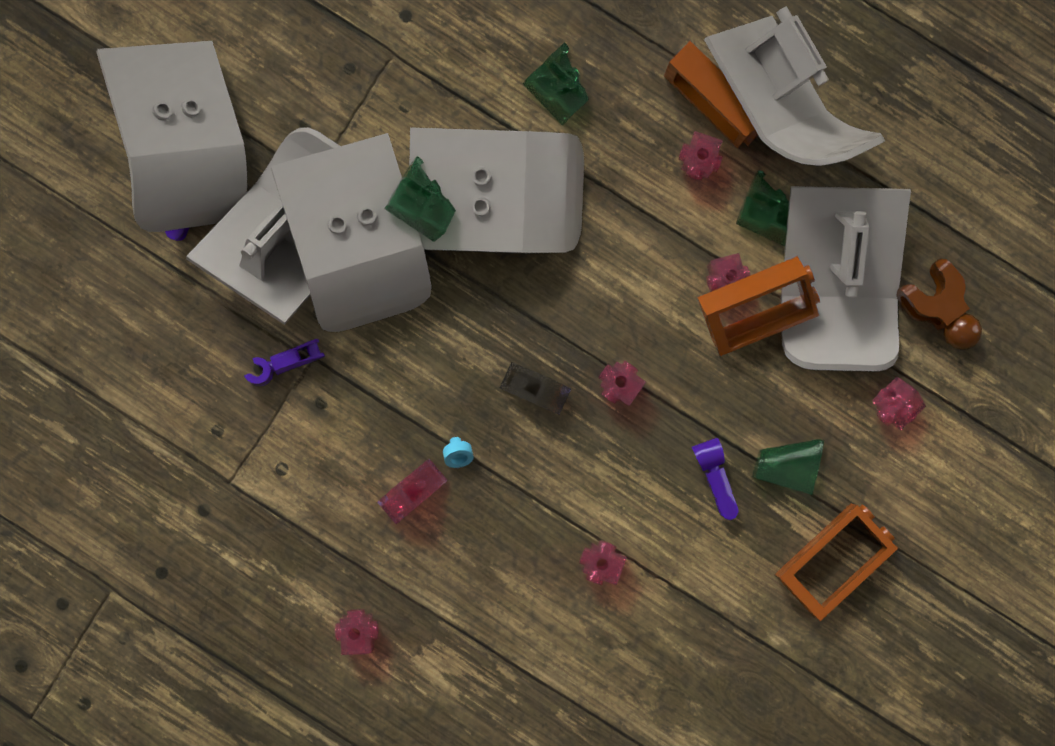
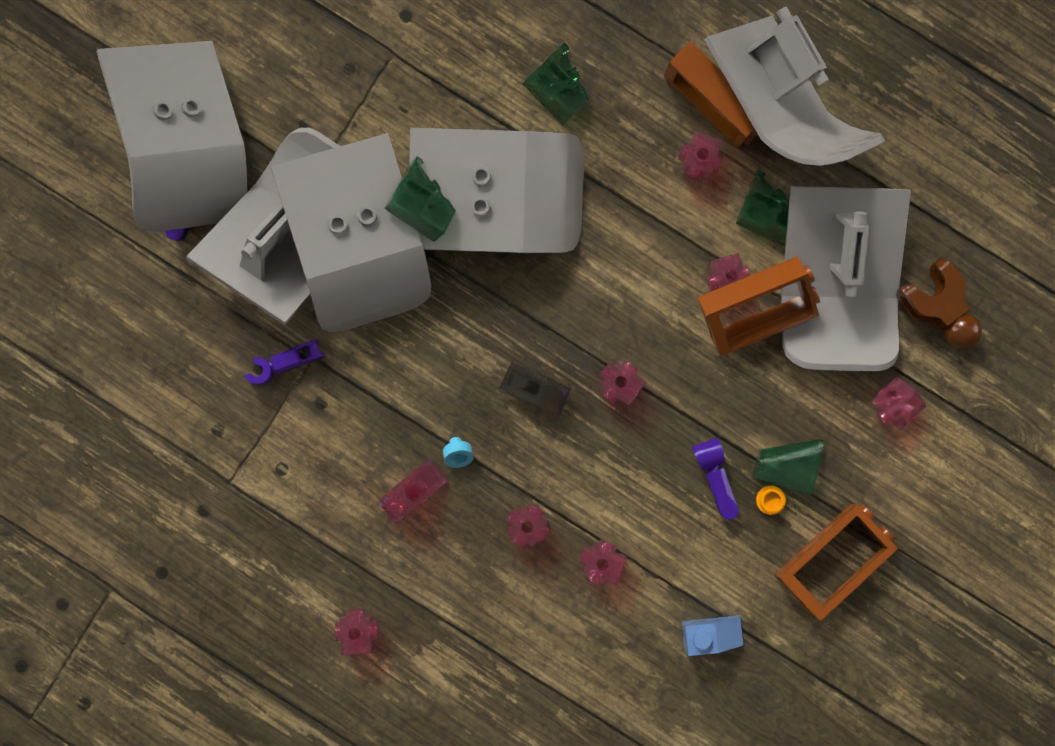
(518, 517): none -> clear pink brick
(712, 635): none -> medium blue slope
(770, 500): none -> light orange plate

